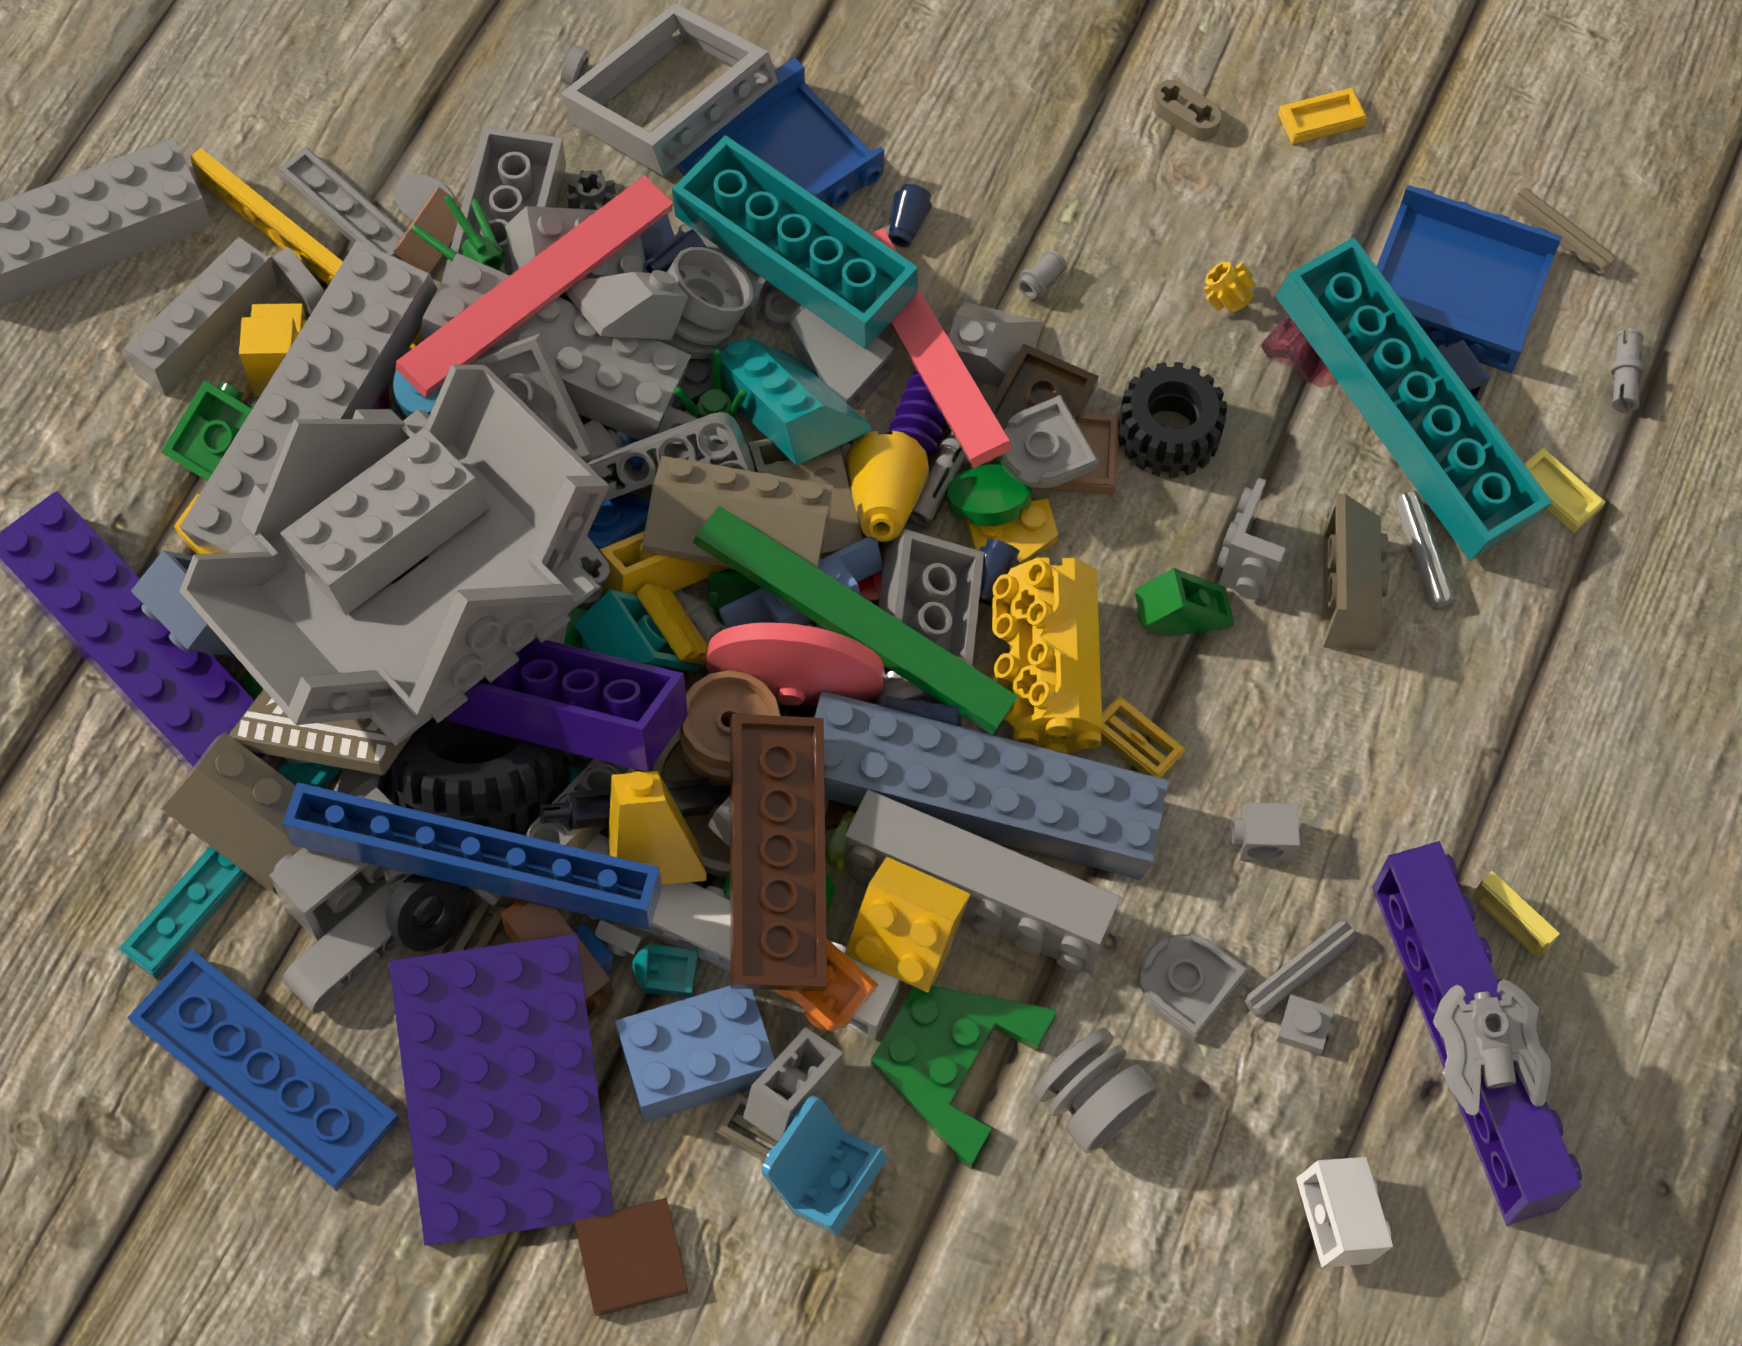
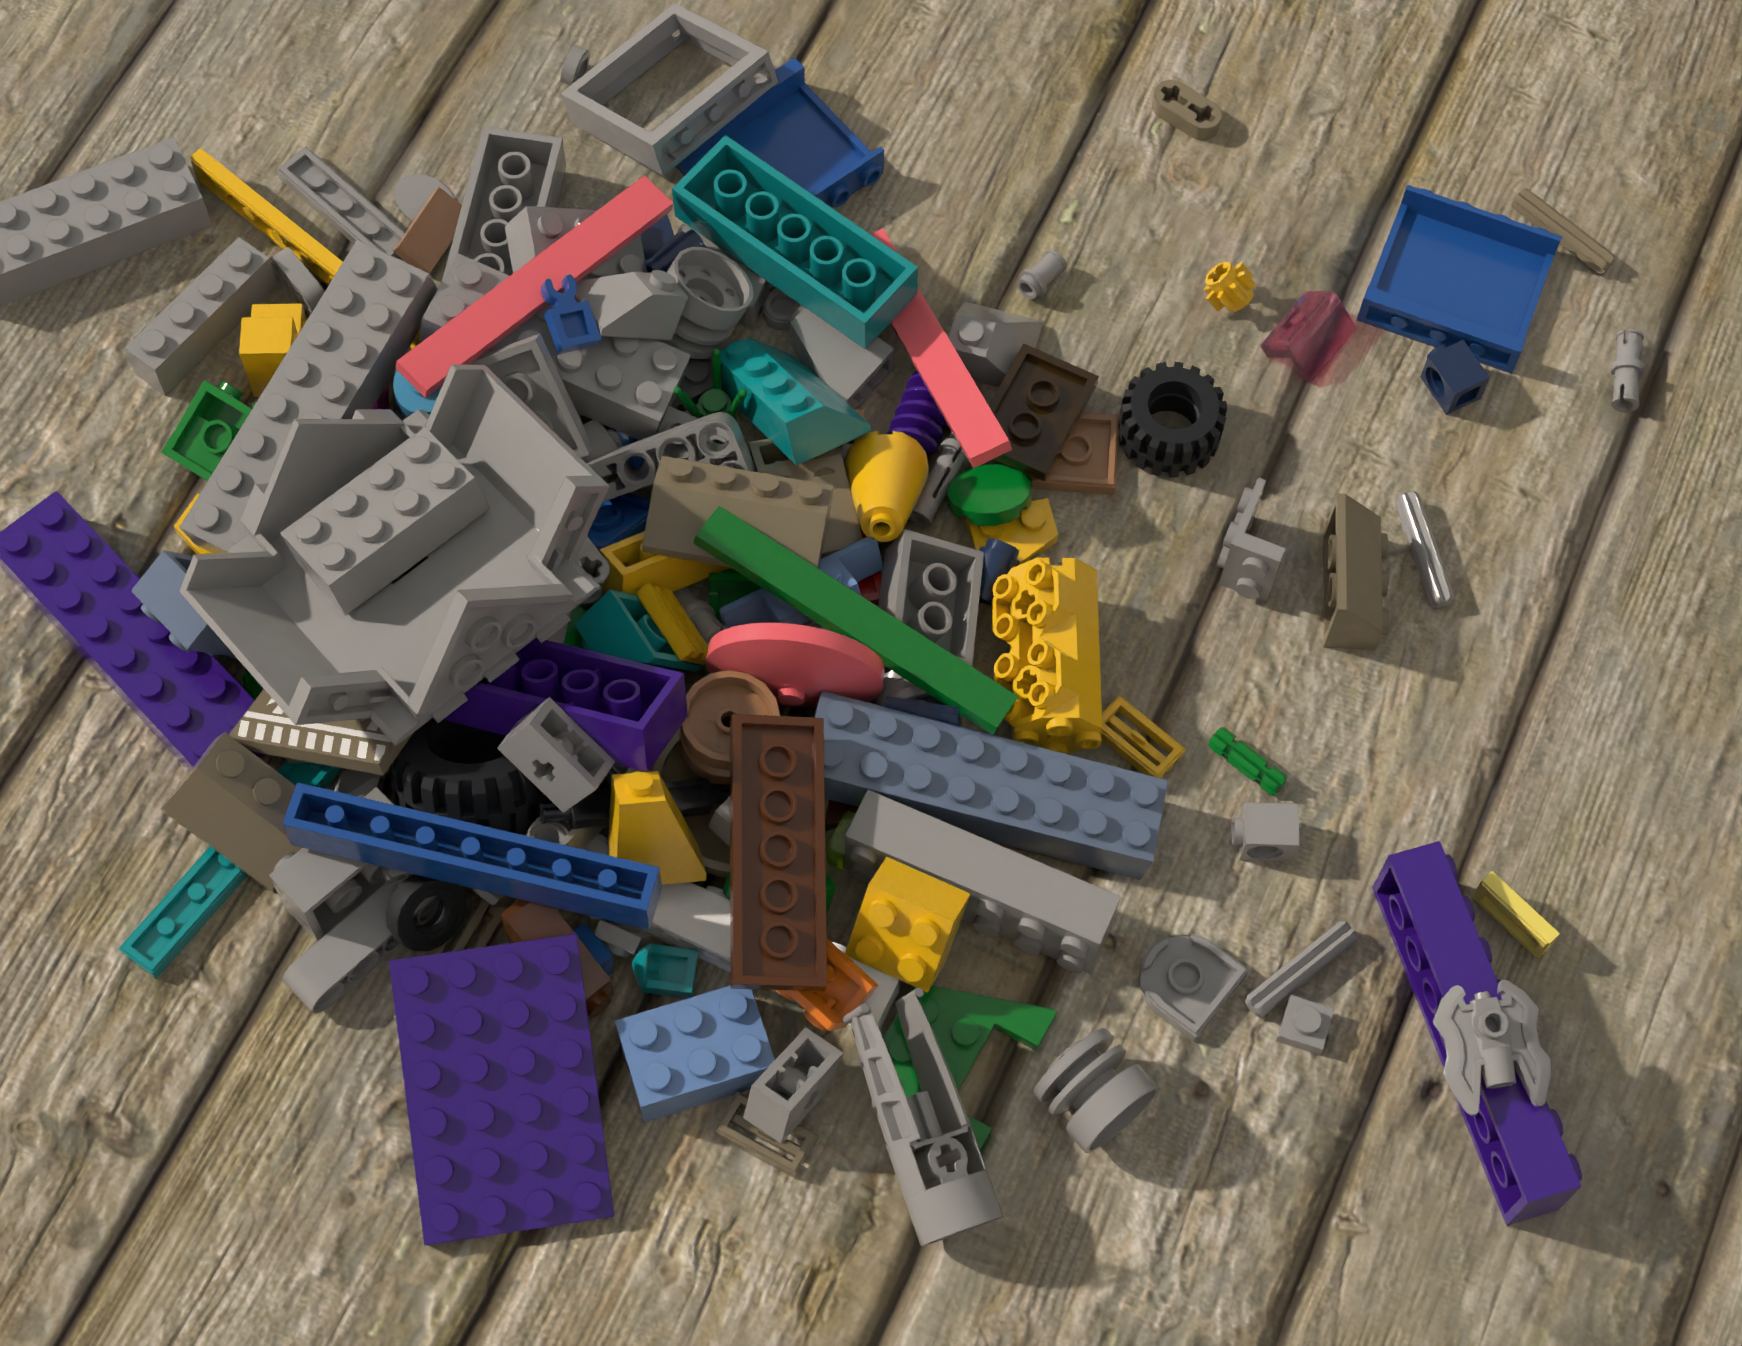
(264, 1069): blue plate -> none
(476, 247): green plant -> none
(556, 755): none -> light grey brick
(569, 322): none -> blue plate
(590, 191): dark grey gear -> none
(631, 1257): reddish brown tile -> none
(821, 1167): dark azure bracket -> none
(909, 212): dark blue cone -> none
(929, 1123): none -> light grey piece
(1047, 446): light grey tile -> none
(1182, 604): green slope -> none
(1247, 761): none -> green axle
(1322, 116): yellow tile -> none
(1344, 1212): white brick -> none
(1412, 398): teal brick -> none
(1571, 498): light yellow tile -> none

